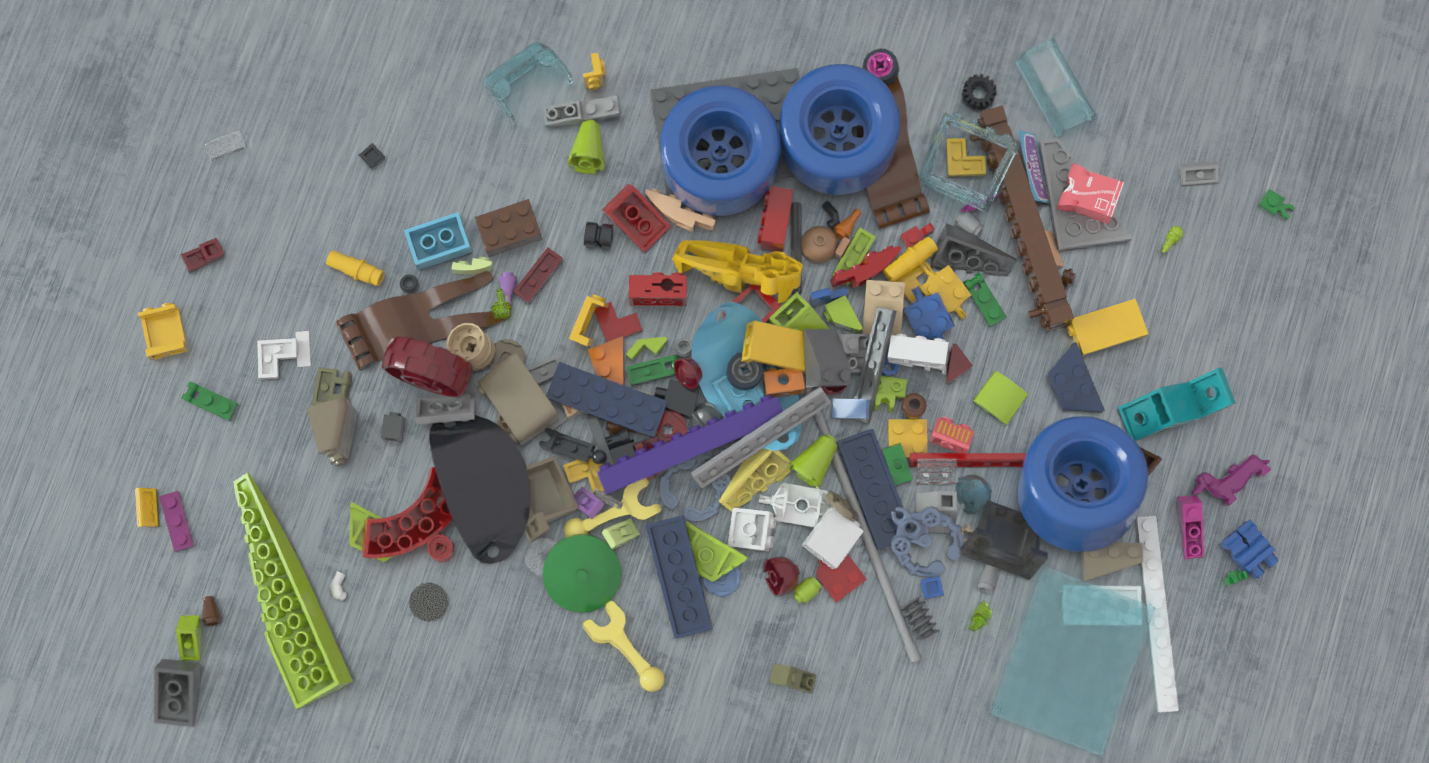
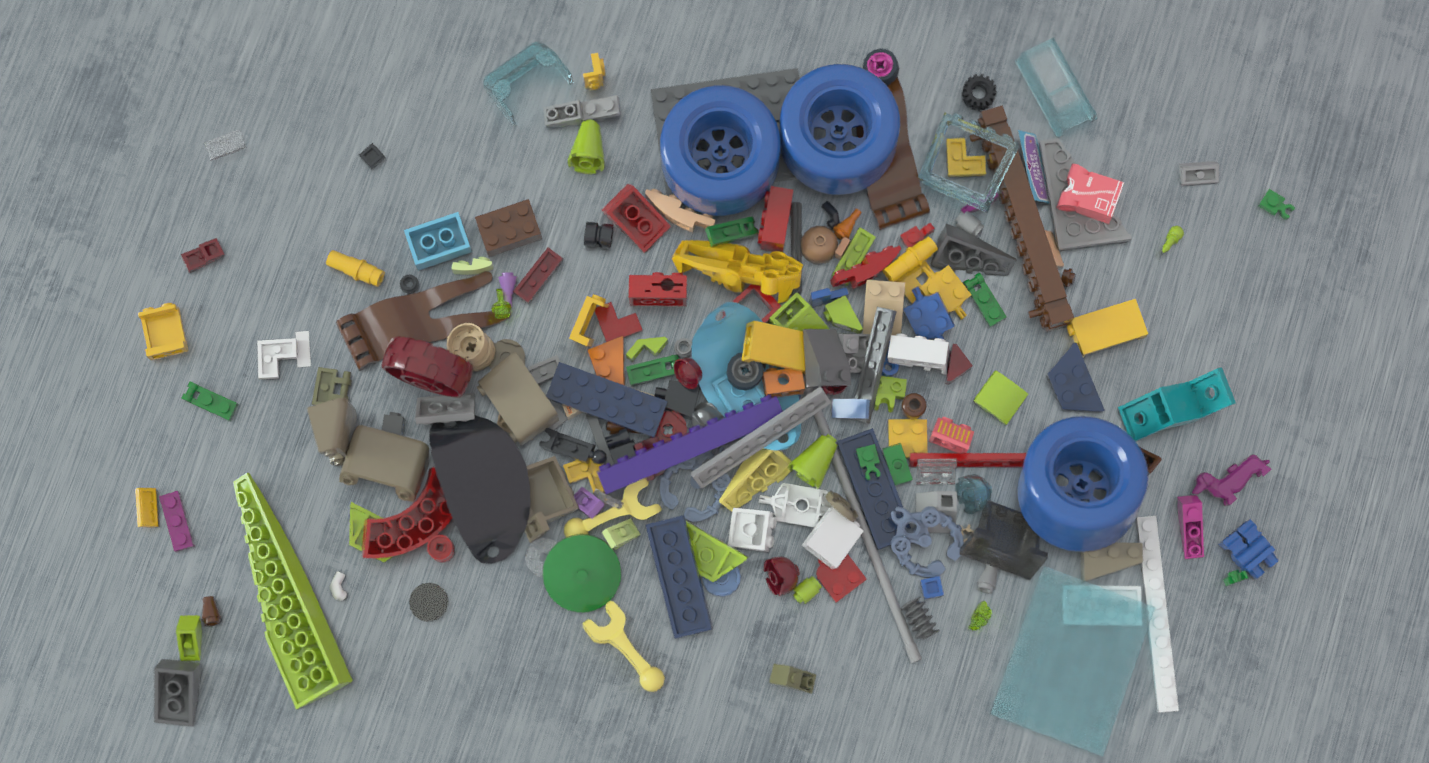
(386, 460): none -> dark tan windscreen
(731, 231): none -> green plate
(868, 458): none -> green plate

